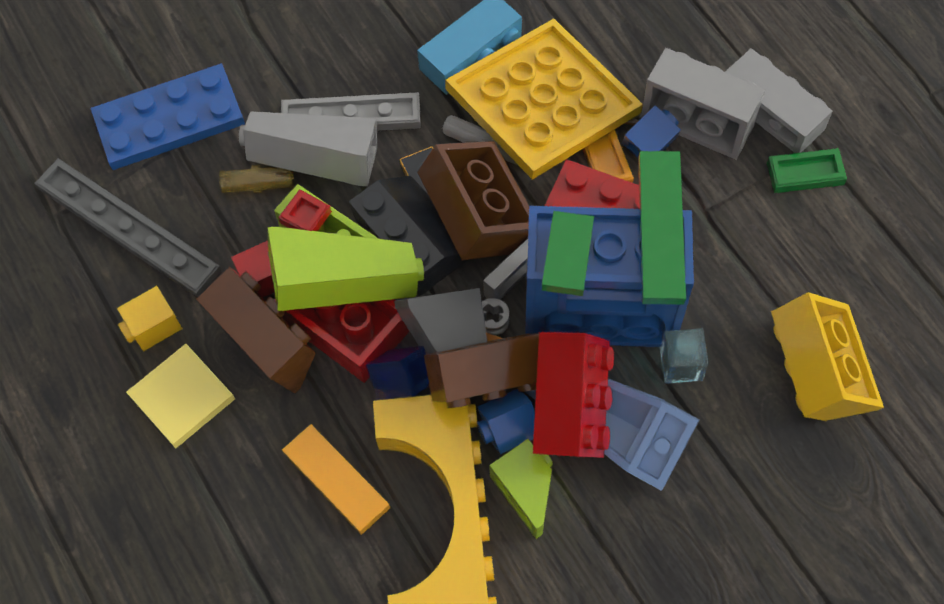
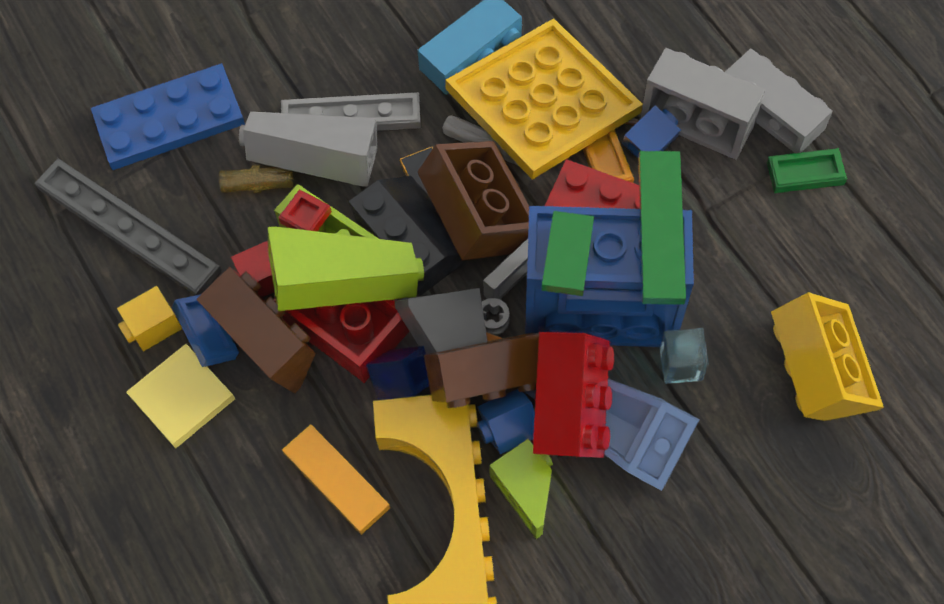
(204, 333): none -> blue tile

